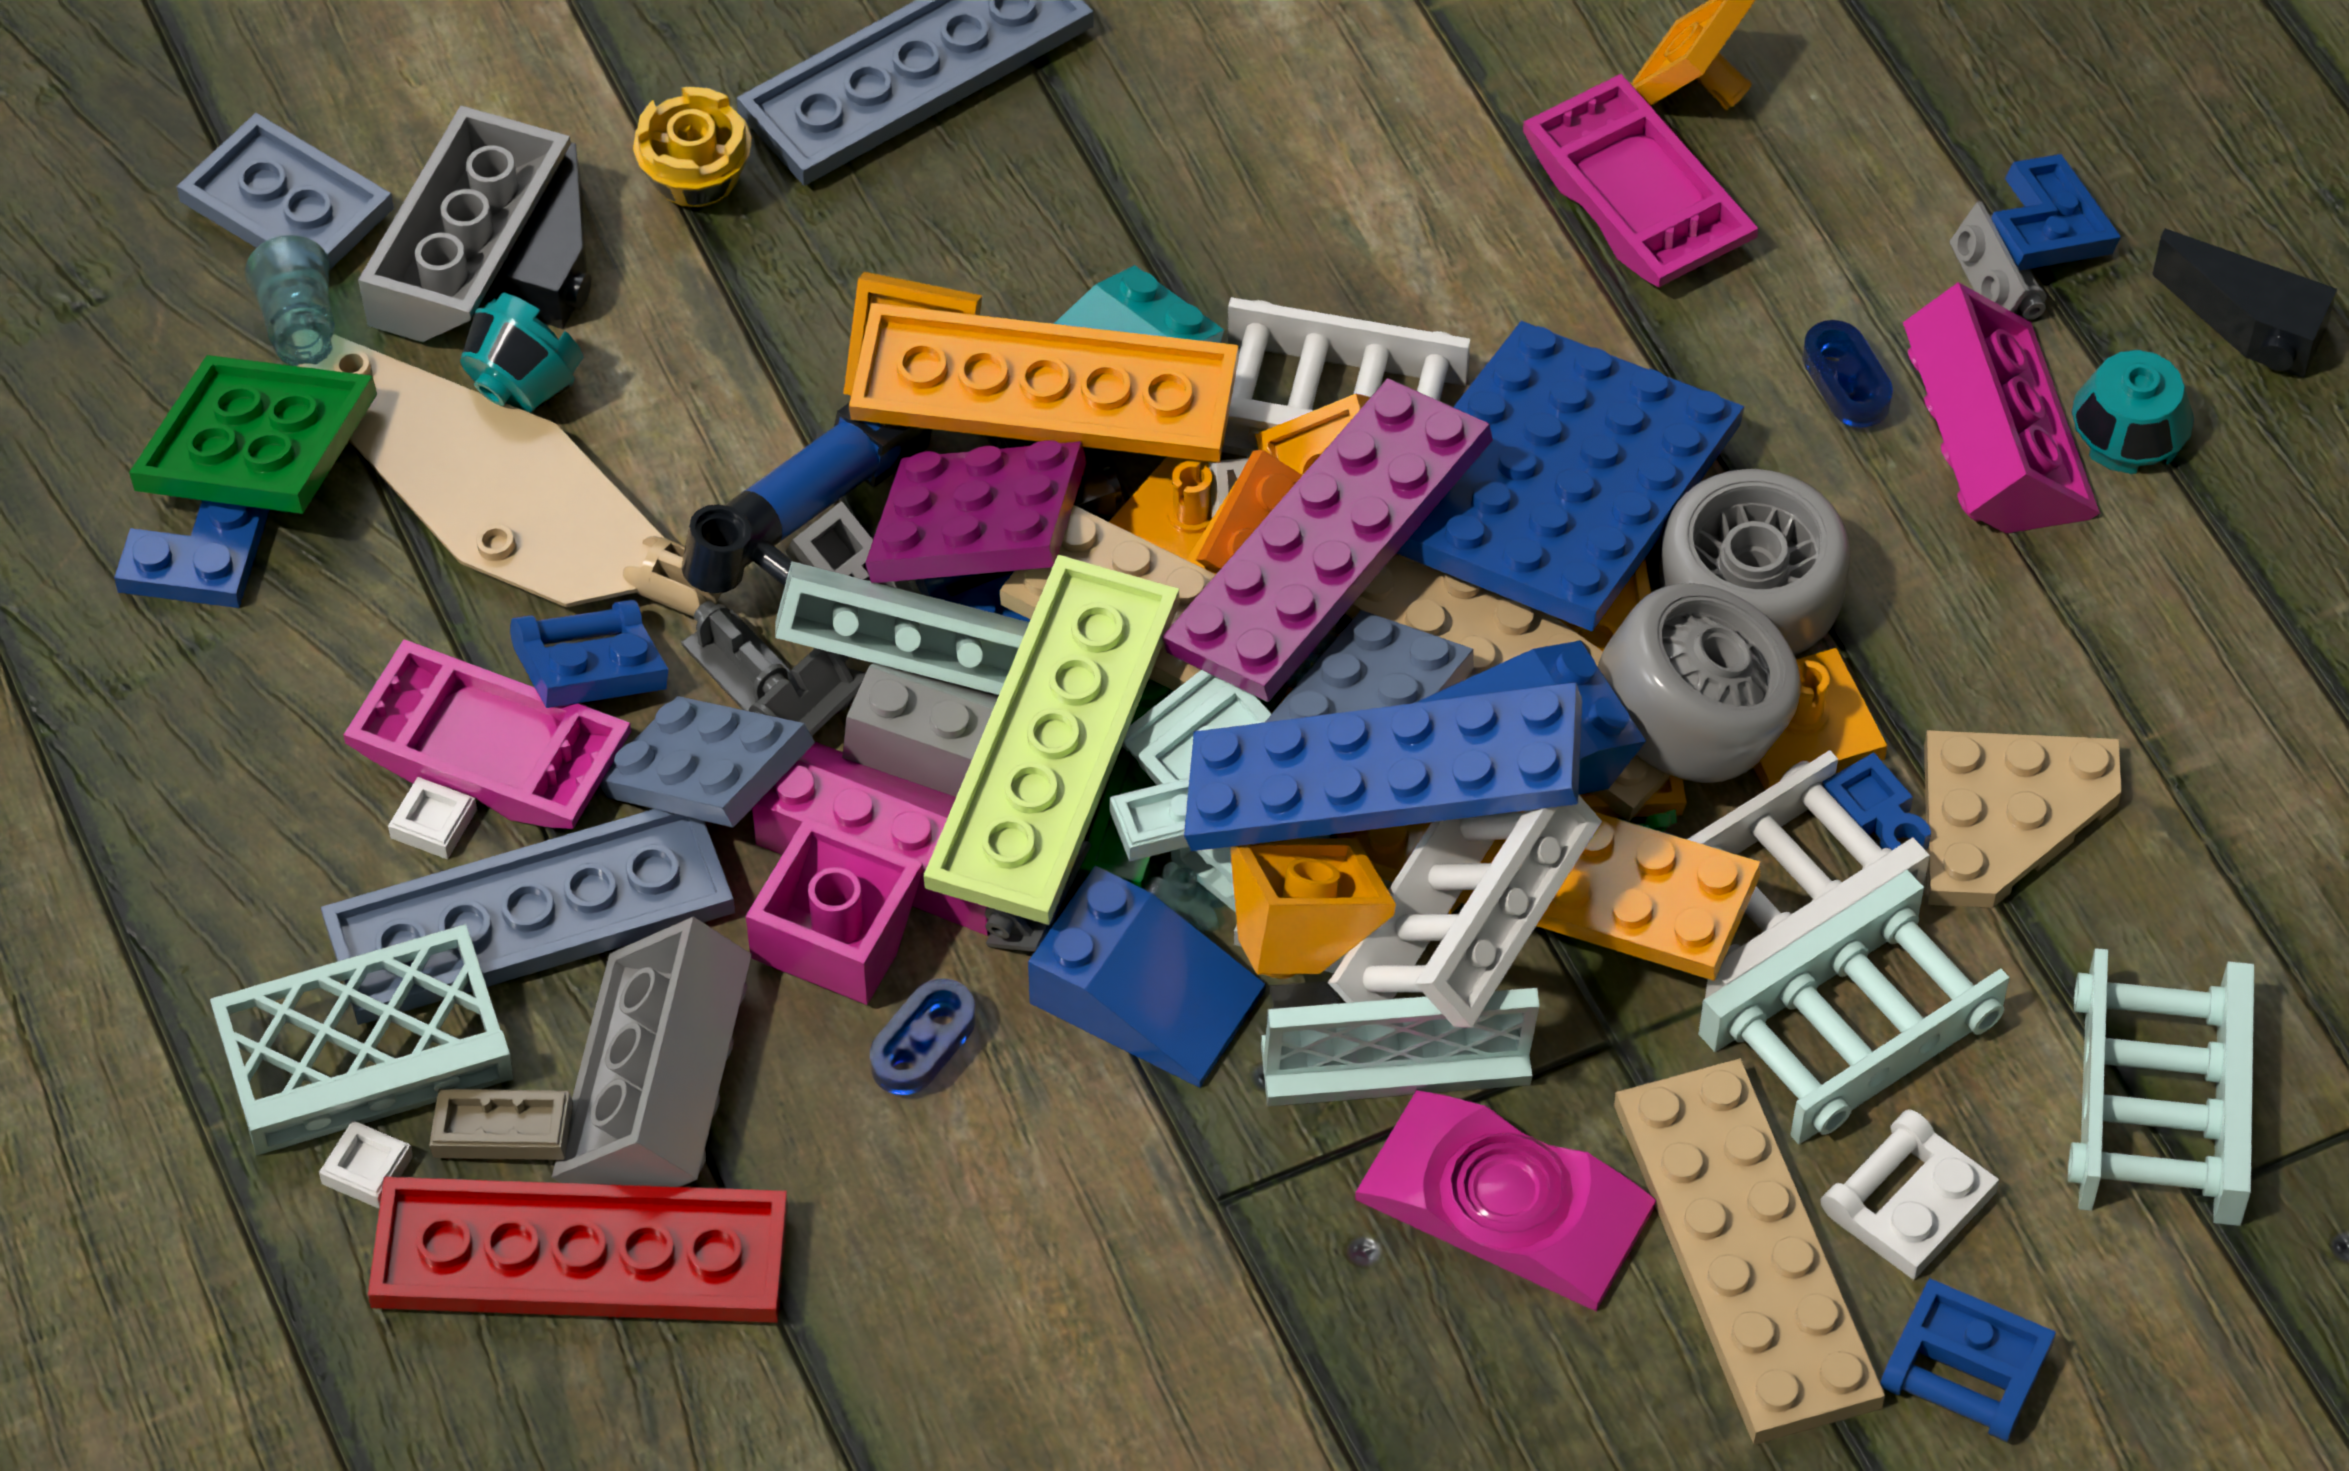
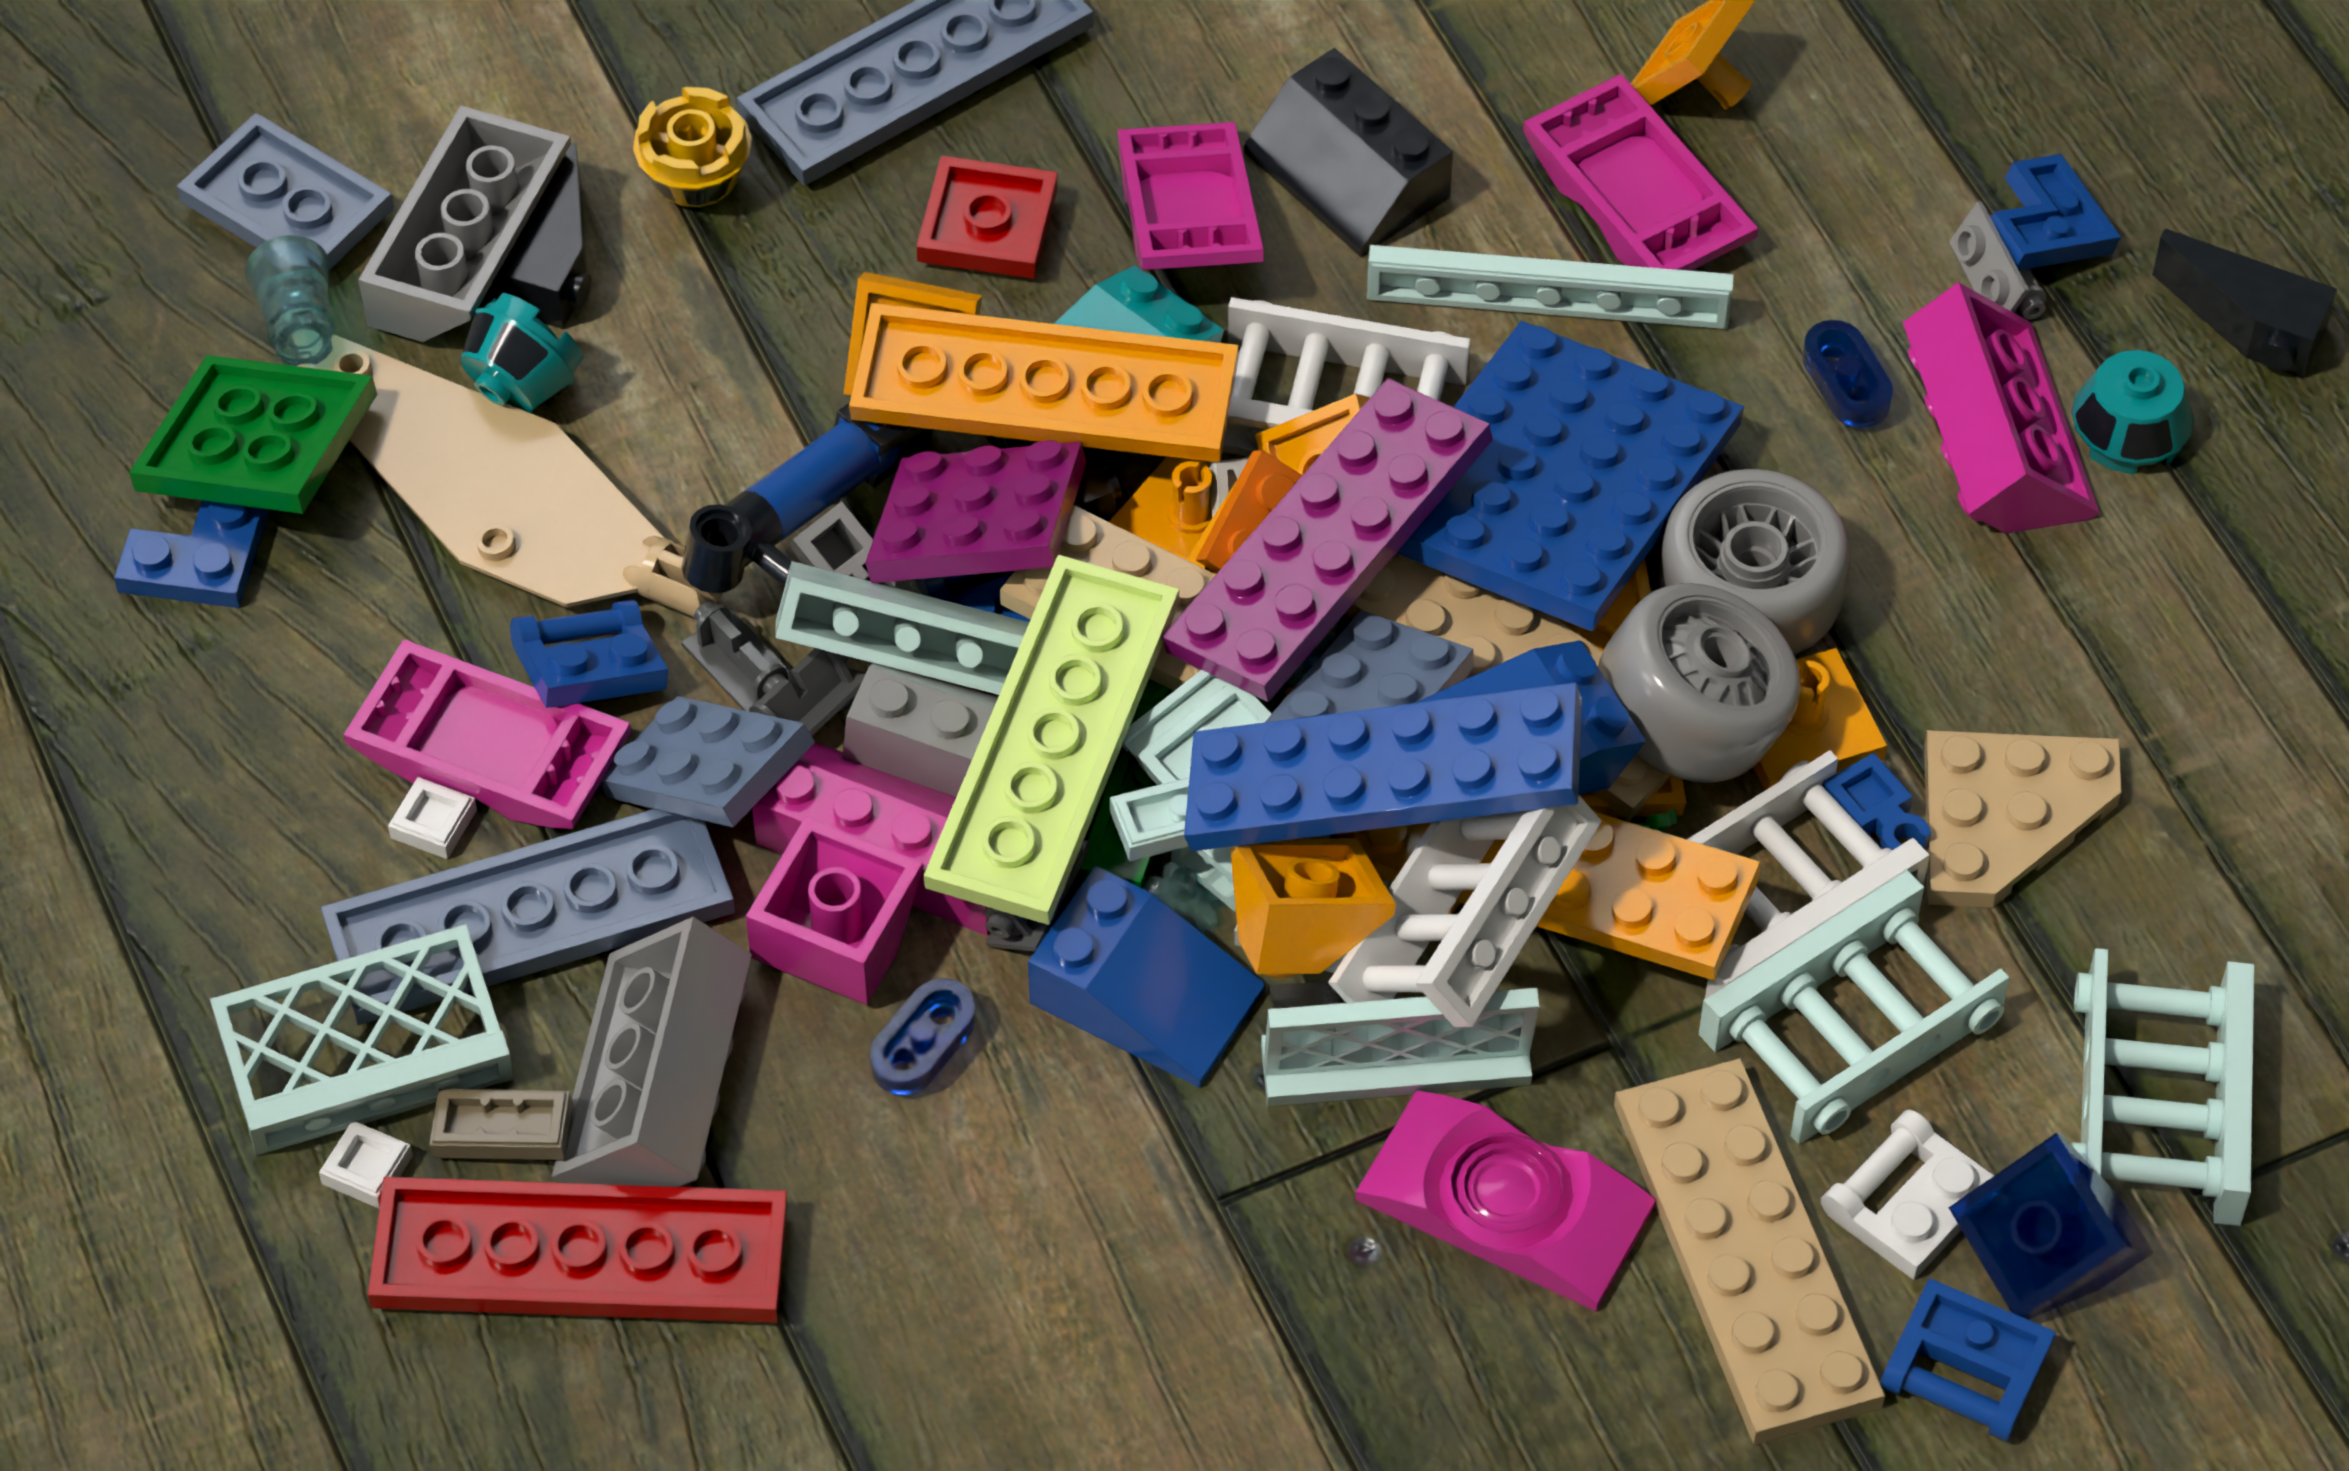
(987, 217): none -> red plate
(1188, 196): none -> dark pink slope
(1350, 153): none -> black slope
(1549, 286): none -> light aqua tile
(2049, 1229): none -> clear blue slope

